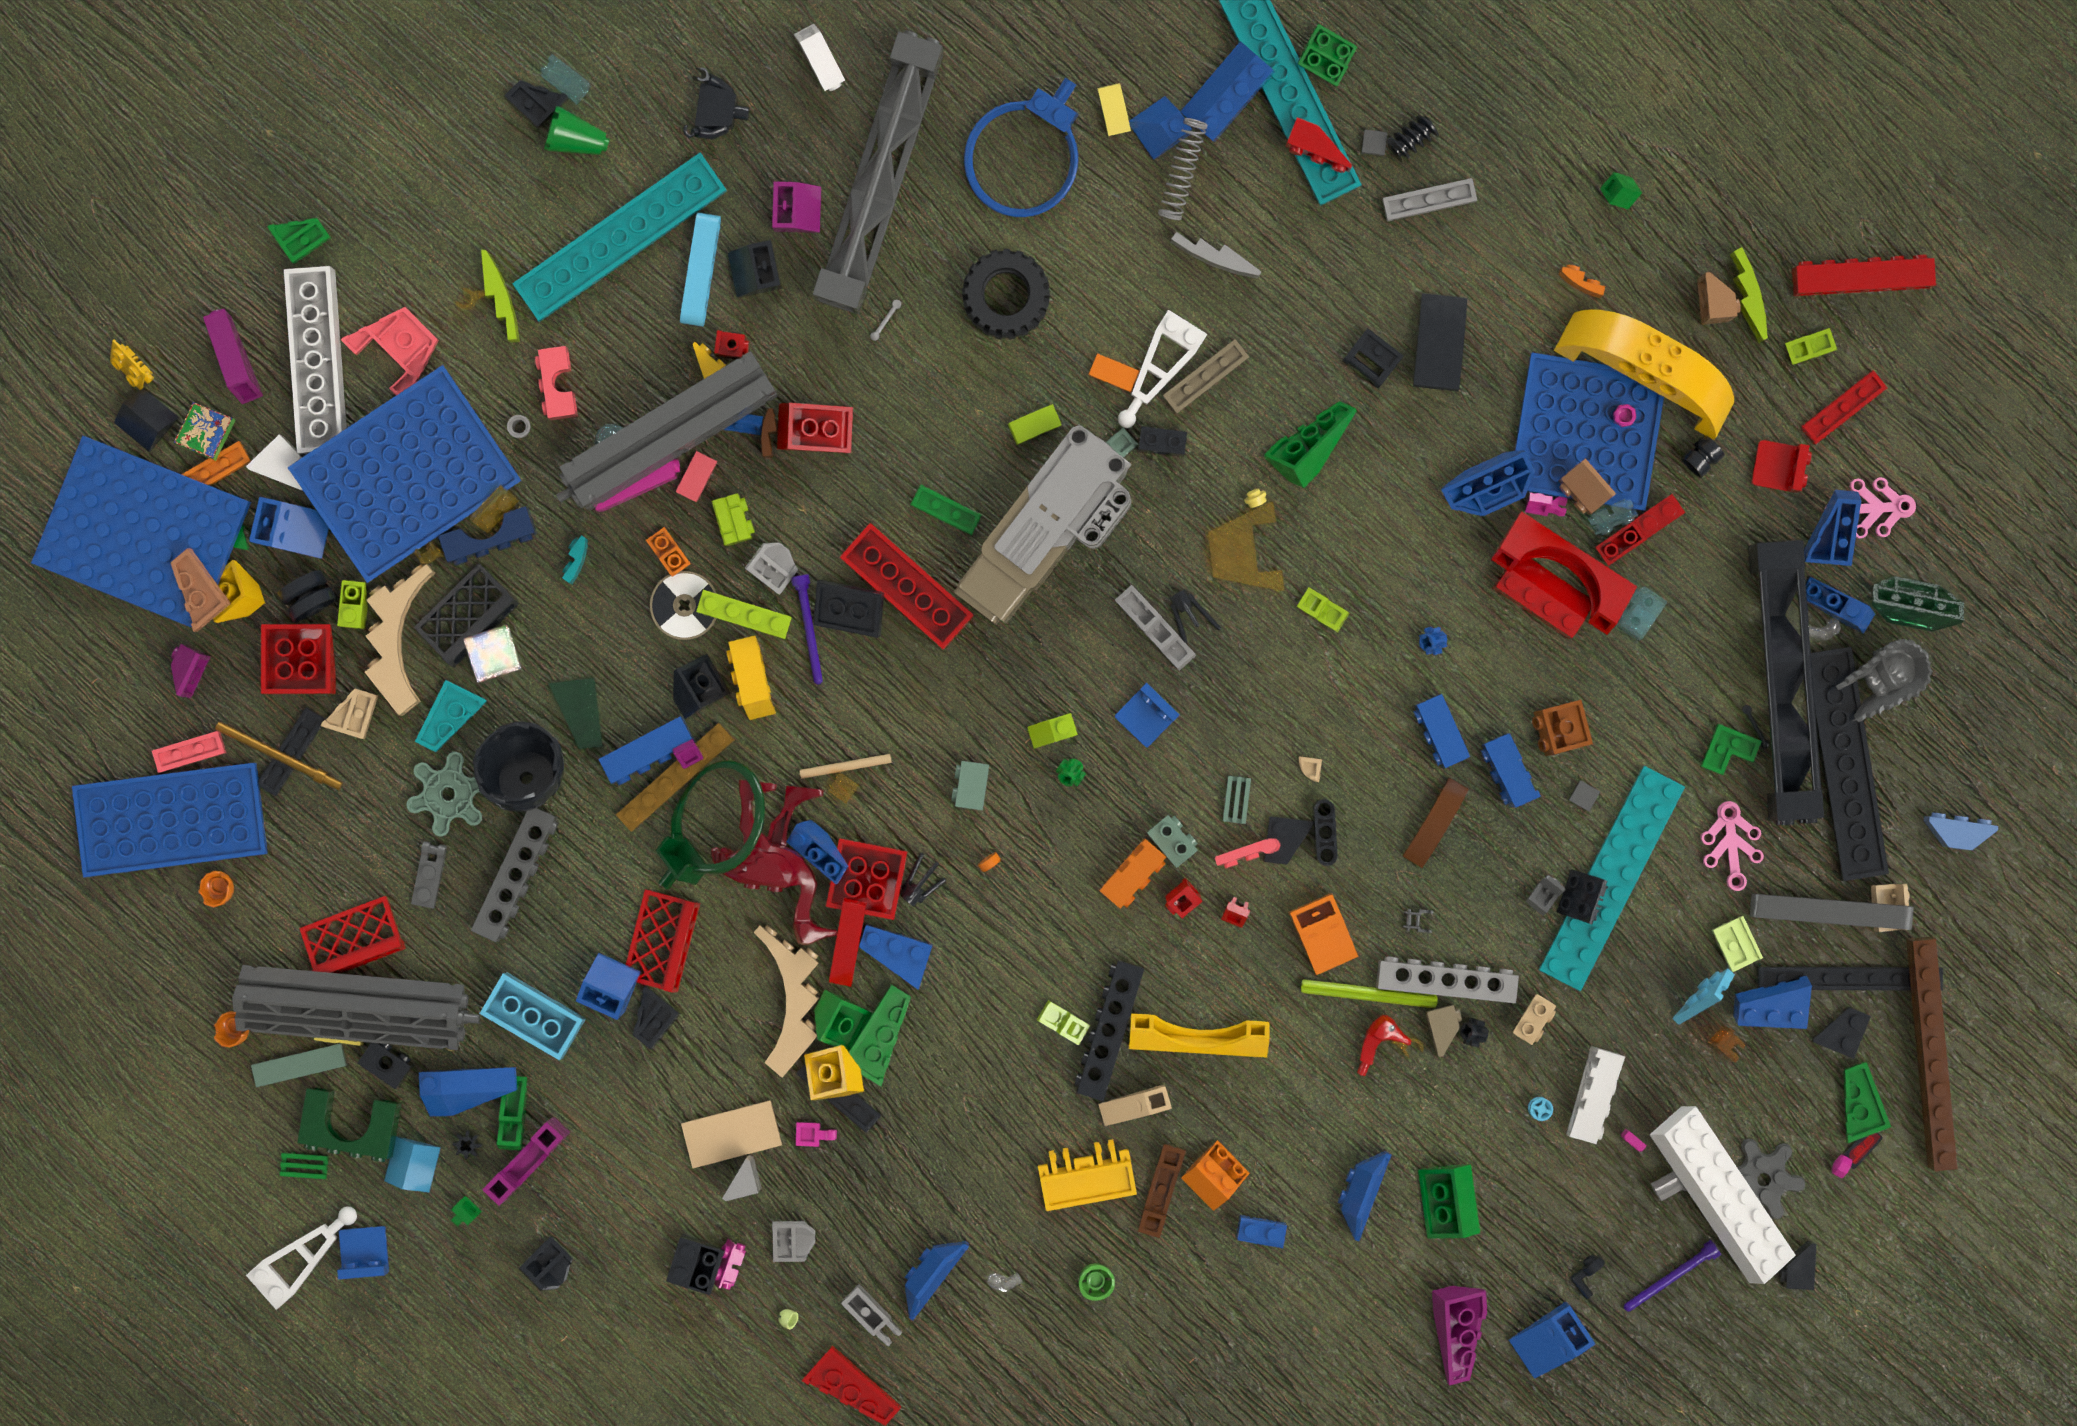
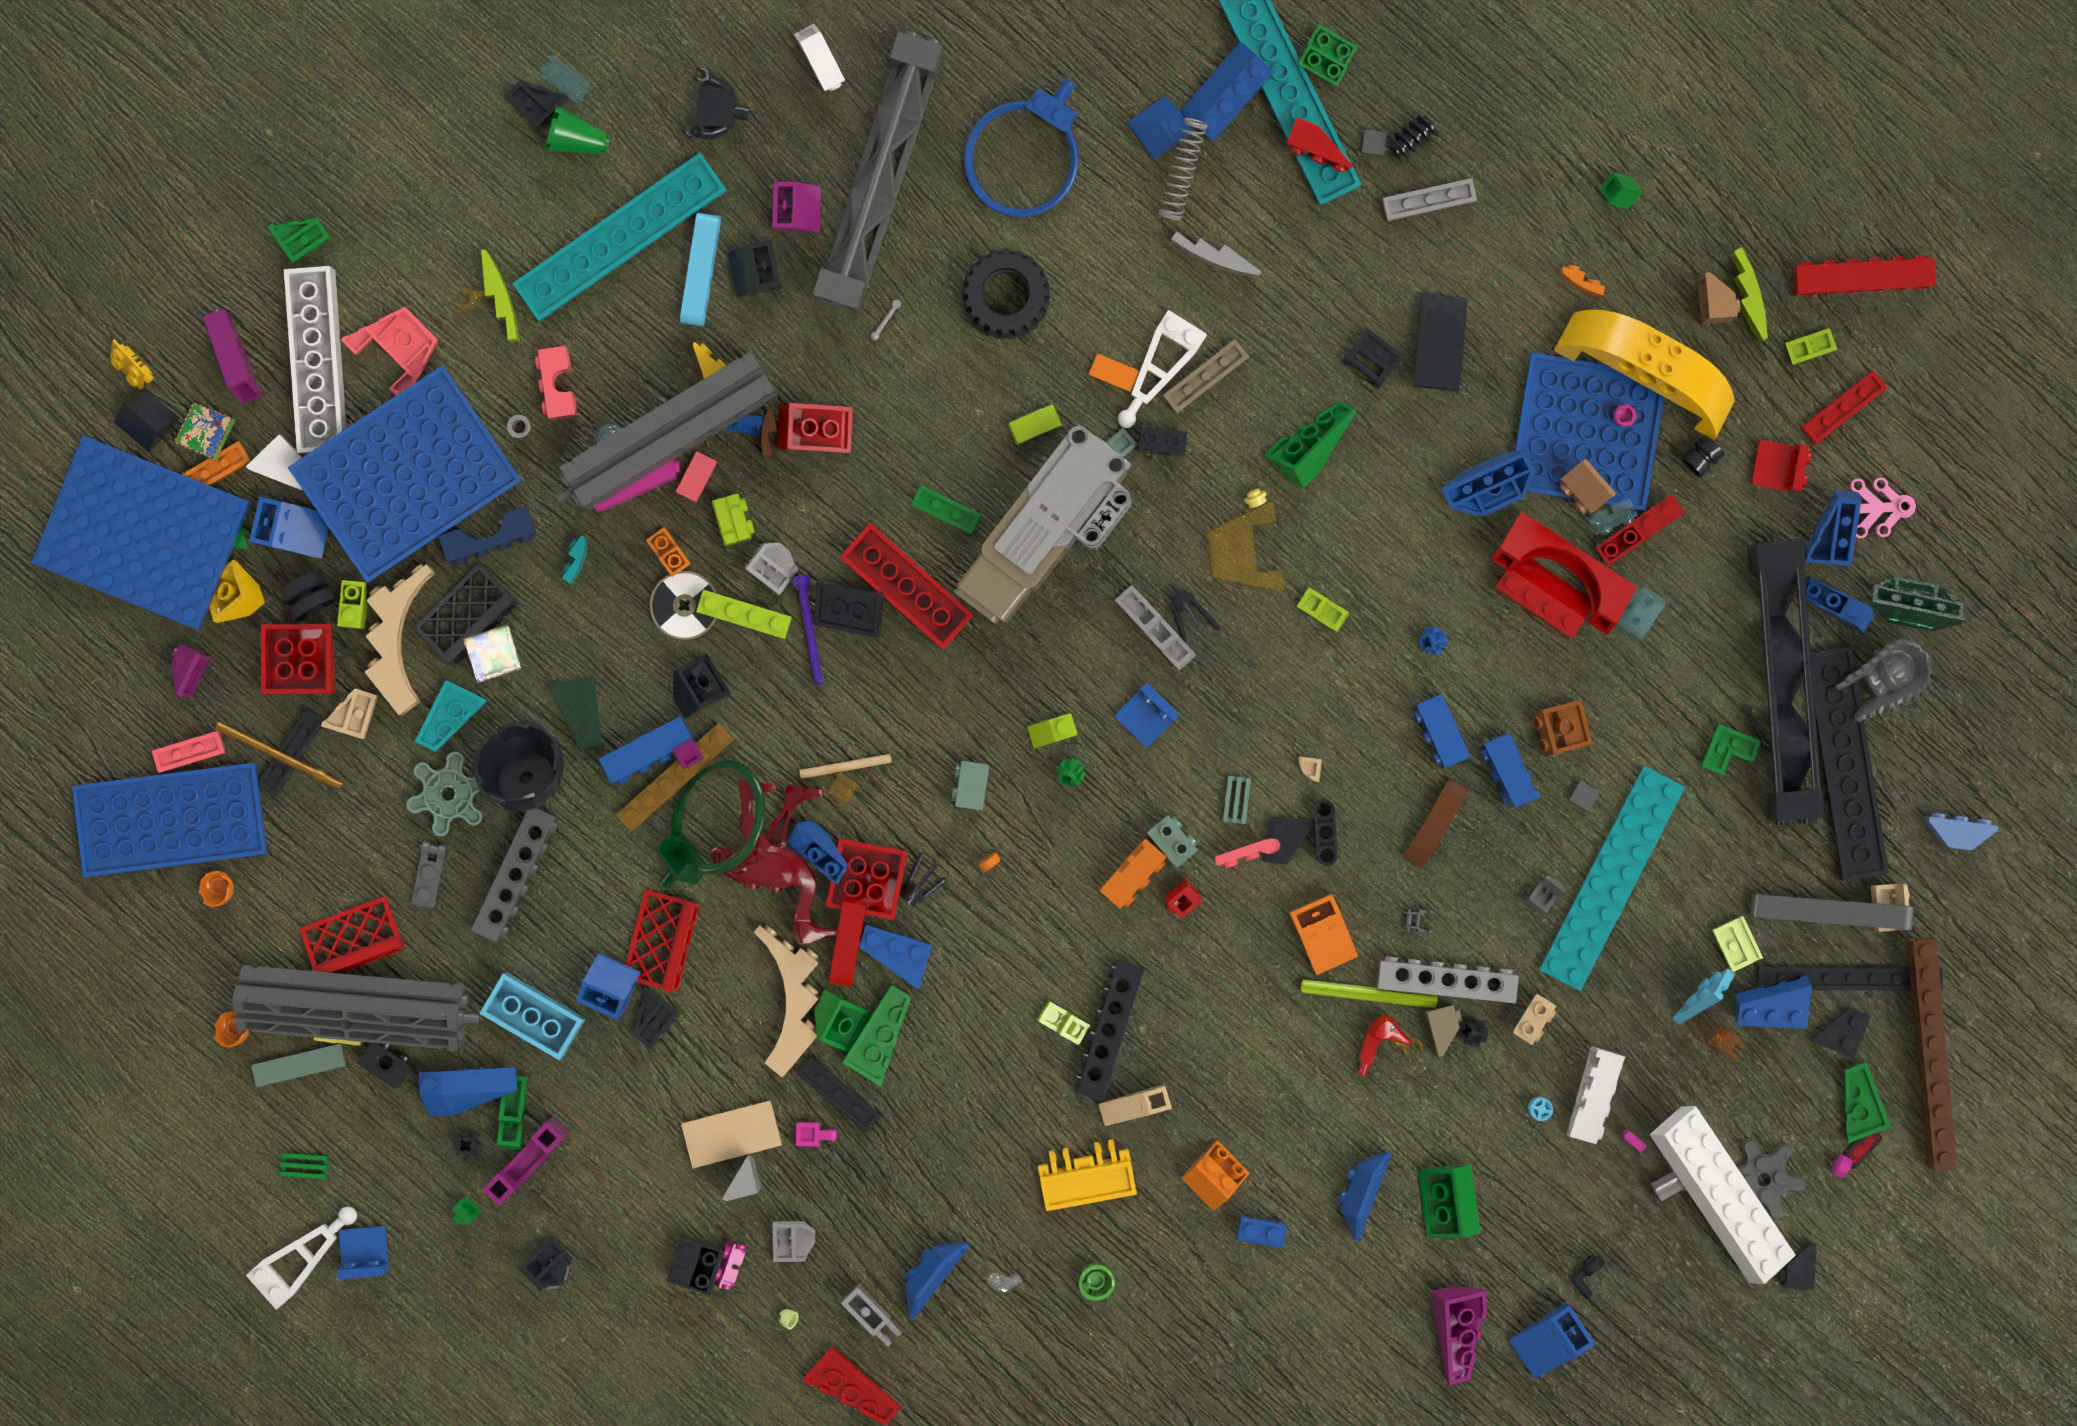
(200, 591): nougat wing -> none
(317, 1128): dark green arch -> none
(412, 1165): dark azure slope -> none
(430, 555): clear yellow piece -> none
(493, 509): clear yellow plate -> none
(722, 349): red brick -> none
(750, 677): yellow wedge -> none
(832, 1073): yellow slope -> none
(1114, 109): light yellow slope -> none
(1161, 1190): reddish brown slope -> none
(1235, 914): red tile -> none
(1243, 1039): yellow arch -> none
(1542, 505): dark pink plate -> none
(1582, 896): black hinge -> none
(1707, 1252): dark purple piece -> none
(1731, 841): bright pink plant -> none
(1827, 632): clear arm -> none

